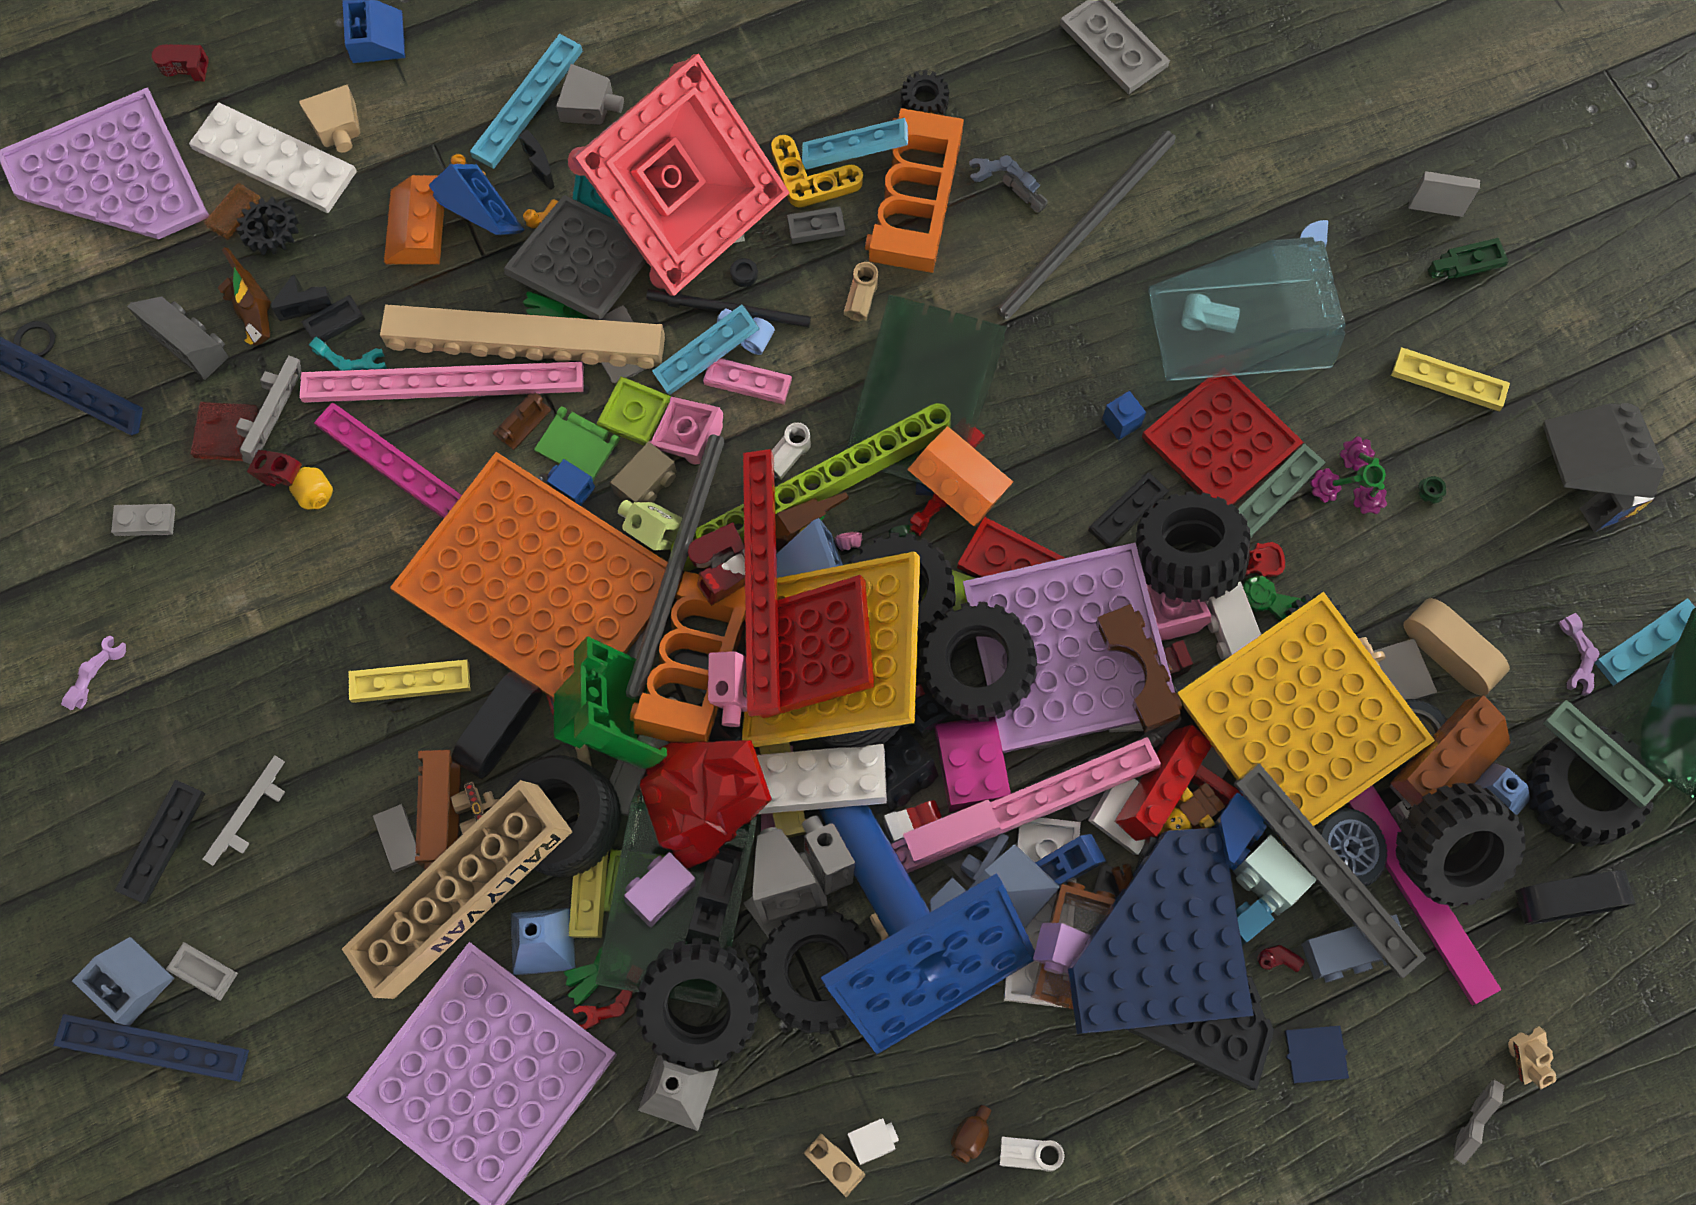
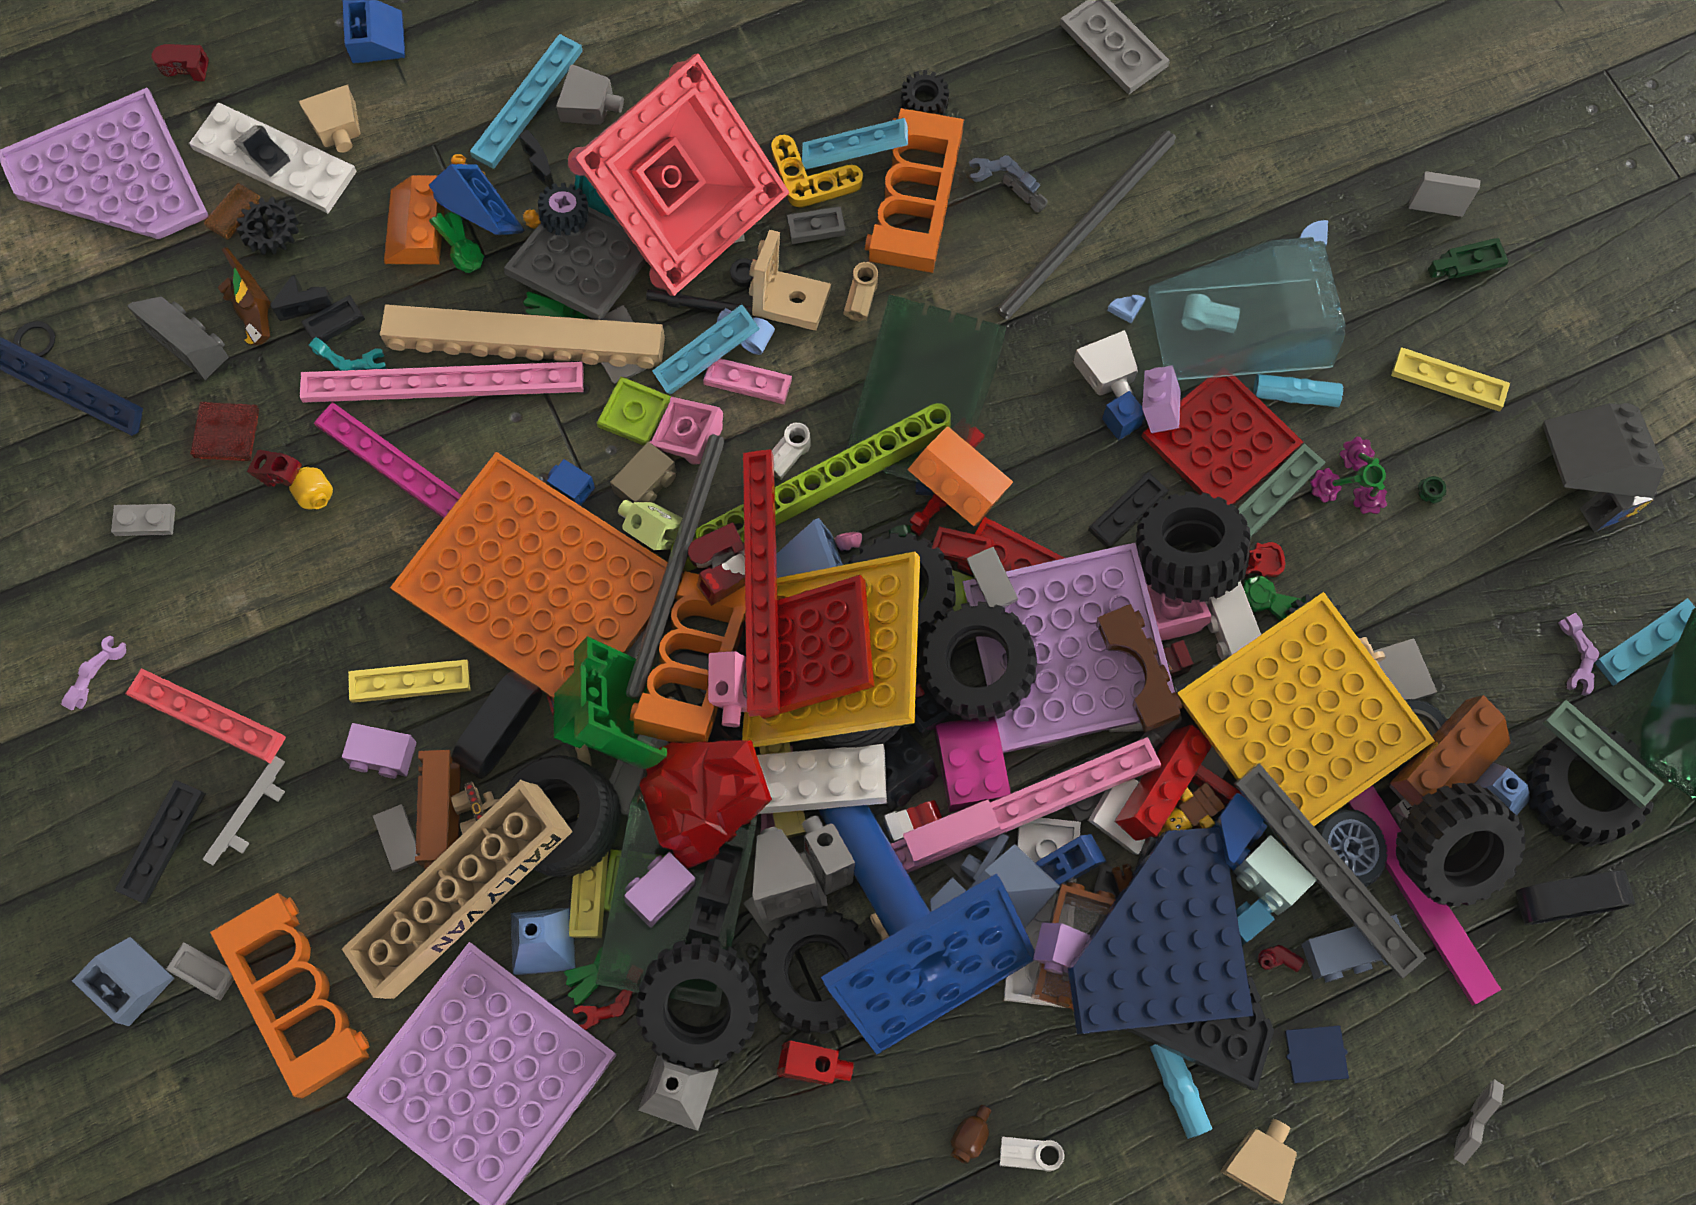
(151, 1048): dark blue plate -> none
(206, 715): none -> coral tile
(262, 150): none -> black slope
(280, 388): light grey hinge -> none
(327, 1060): none -> orange fence
(378, 750): none -> lavender brick
(463, 252): none -> green piece
(522, 421): reddish brown hinge -> none
(568, 218): none -> black wheel
(577, 442): bright green piece -> none
(775, 289): none -> tan bracket
(795, 519): reddish brown animal -> none
(799, 1059): none -> red torso
(834, 1165): tan leg -> none
(873, 1141): white brick -> none
(960, 545): none -> red tile
(992, 578): none -> light grey tile
(1108, 364): none -> white torso
(1126, 307): none -> light blue tile
(1161, 399): none -> lavender brick
(1182, 1091): none -> medium azure axle
(1263, 1162): none -> tan torso
(1298, 390): none -> medium azure axle
(1456, 646): tan plant -> none
(1533, 1058): tan hips -> none

